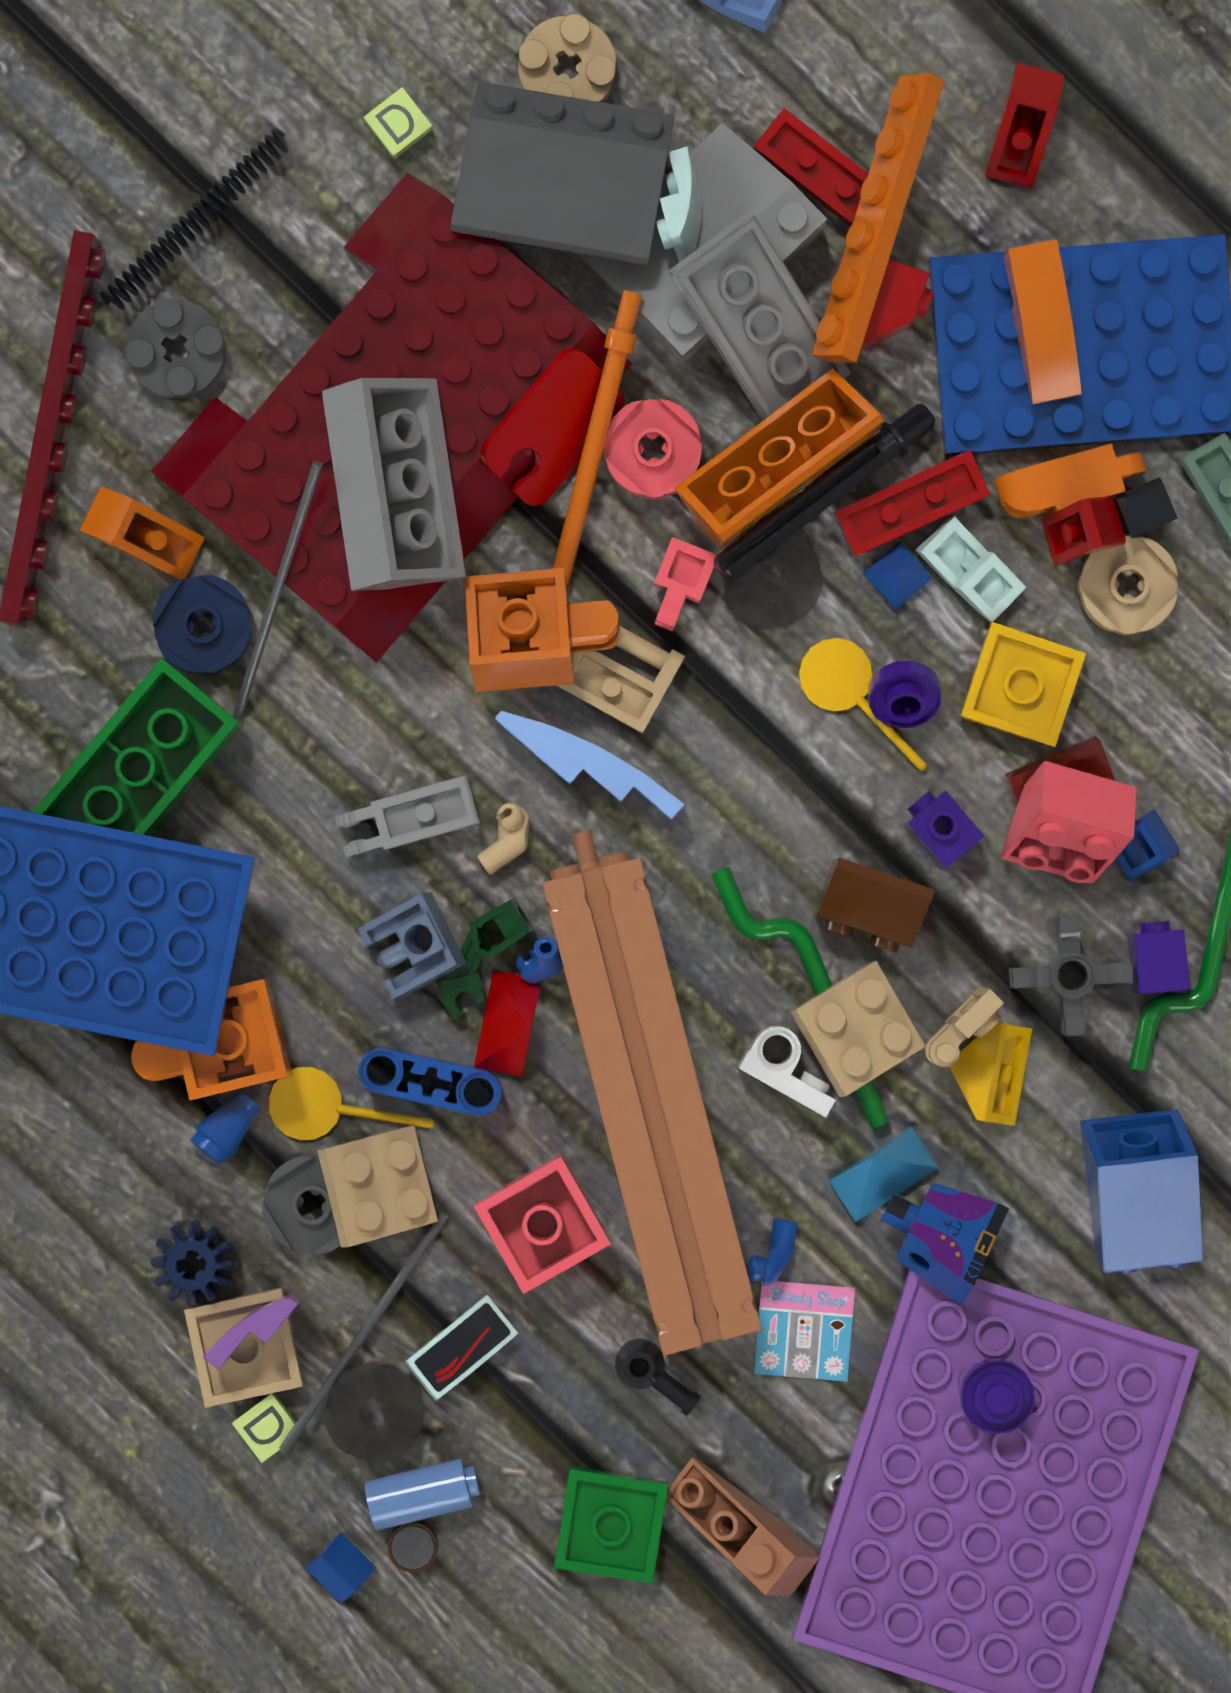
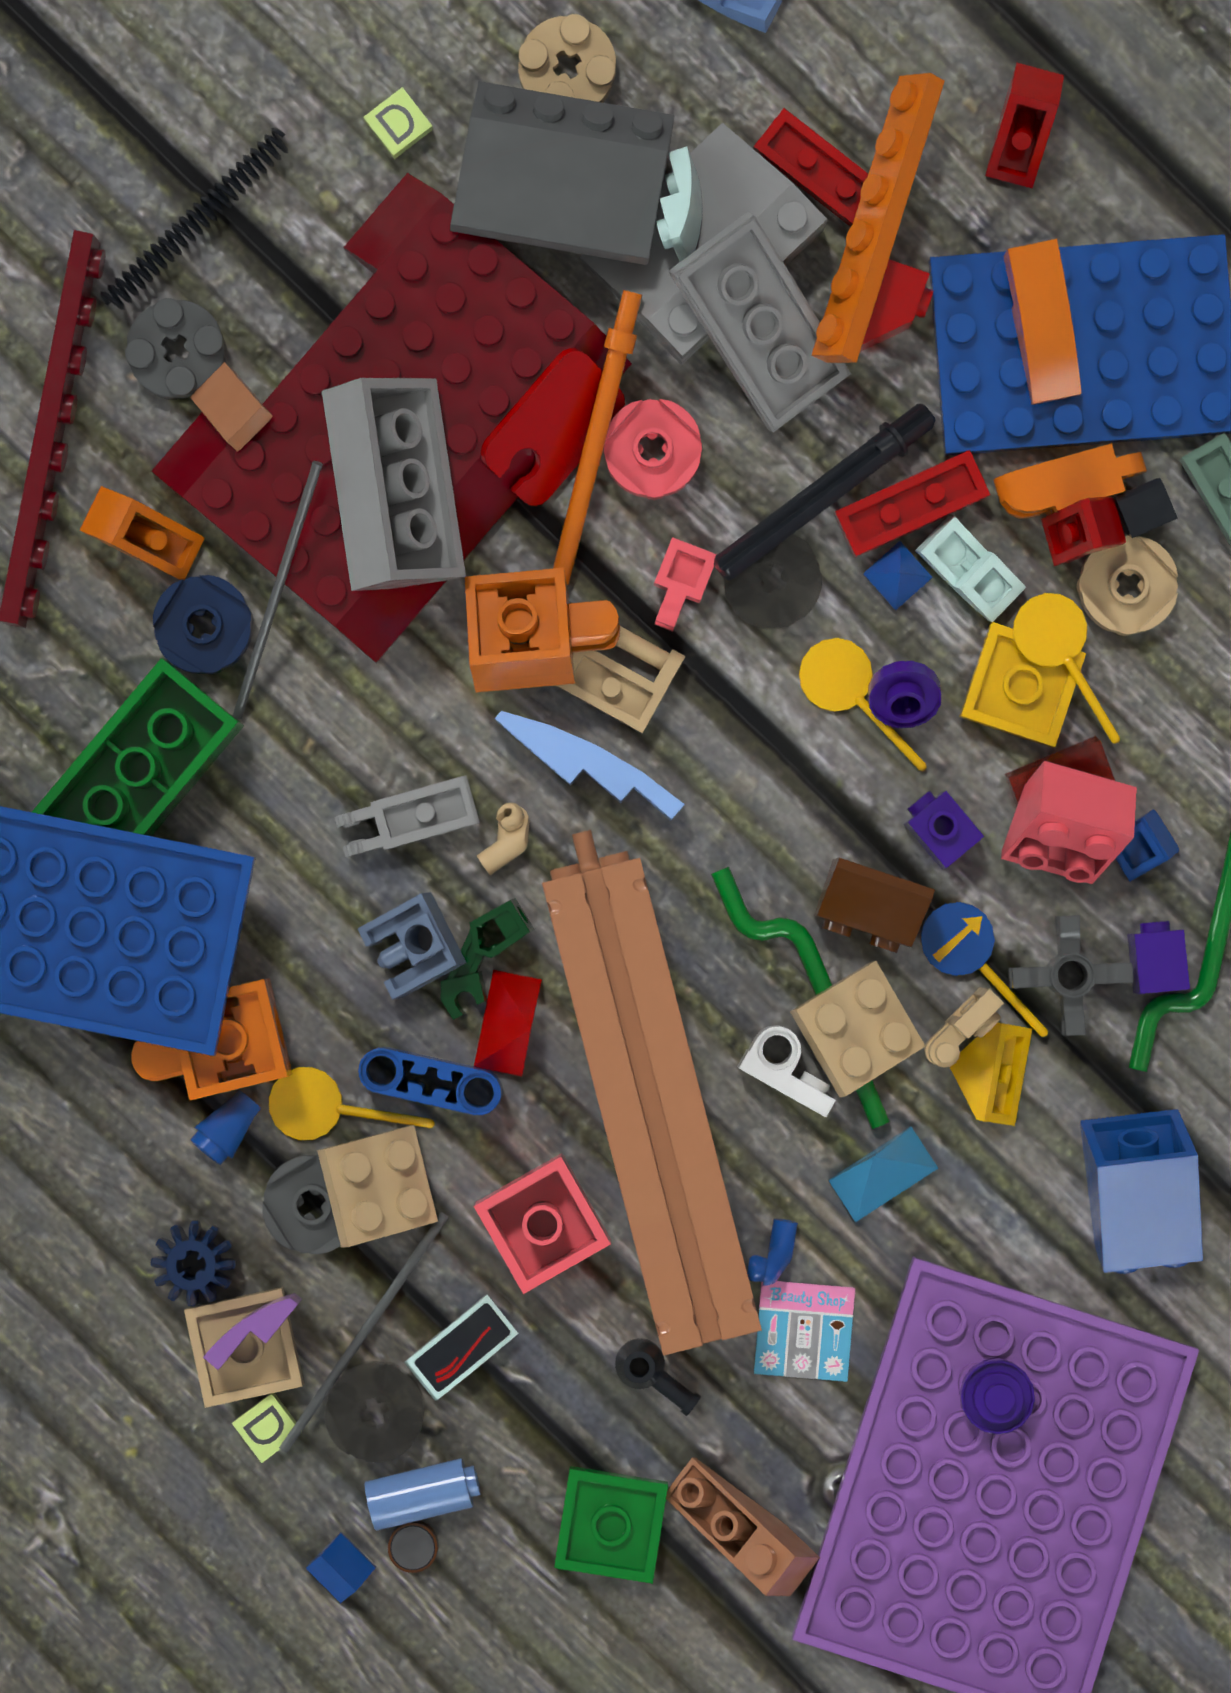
(231, 407): none -> nougat tile
(542, 961): blue arm -> none
(778, 458): orange slope -> none
(946, 1236): torso -> none
(960, 941): none -> blue piece
(1052, 633): none -> yellow piece

